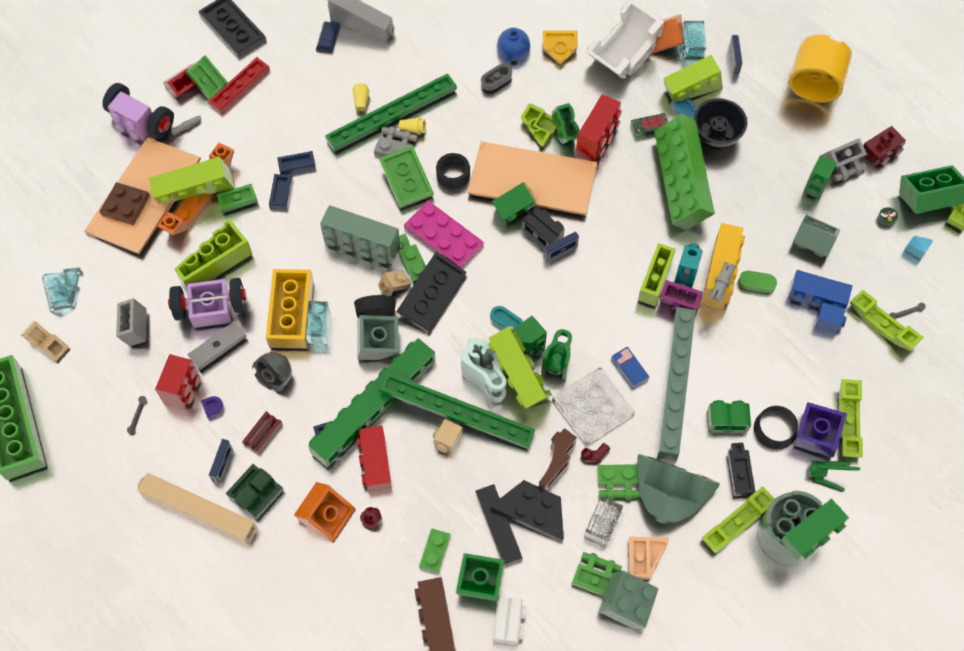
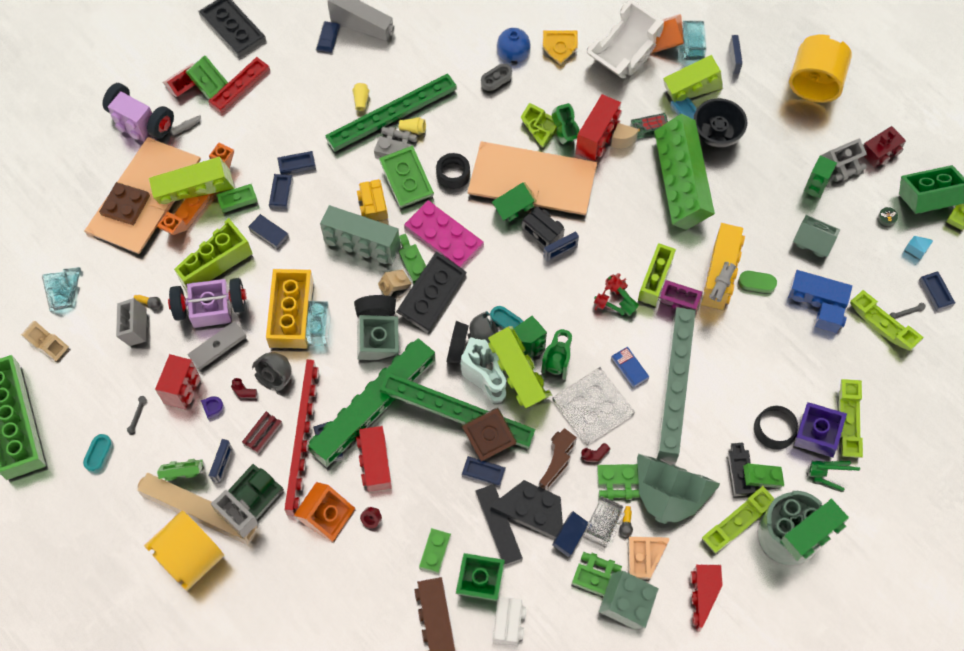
(98, 453): none -> teal tile
(152, 302): none -> piece
(184, 550): none -> yellow brick
(188, 469): none -> bright green plate
(234, 513): none -> light grey brick
(241, 391): none -> dark red arm
(268, 231): none -> dark blue tile
(300, 443): none -> red plate
(373, 200): none -> yellow brick
(447, 436): tan brick -> none
(457, 342): none -> black tyre
(481, 327): none -> dark grey cylinder
(483, 471): none -> dark blue tile
(489, 434): none -> reddish brown plate
(570, 533): none -> dark blue tile
(617, 286): none -> plant
(624, 136): none -> tan brick
(626, 527): none -> piece
(690, 260): teal torso -> none
(707, 585): none -> red slope
(729, 416): green brick -> none
(763, 475): none -> bright green plate
(937, 291): none -> dark blue tile

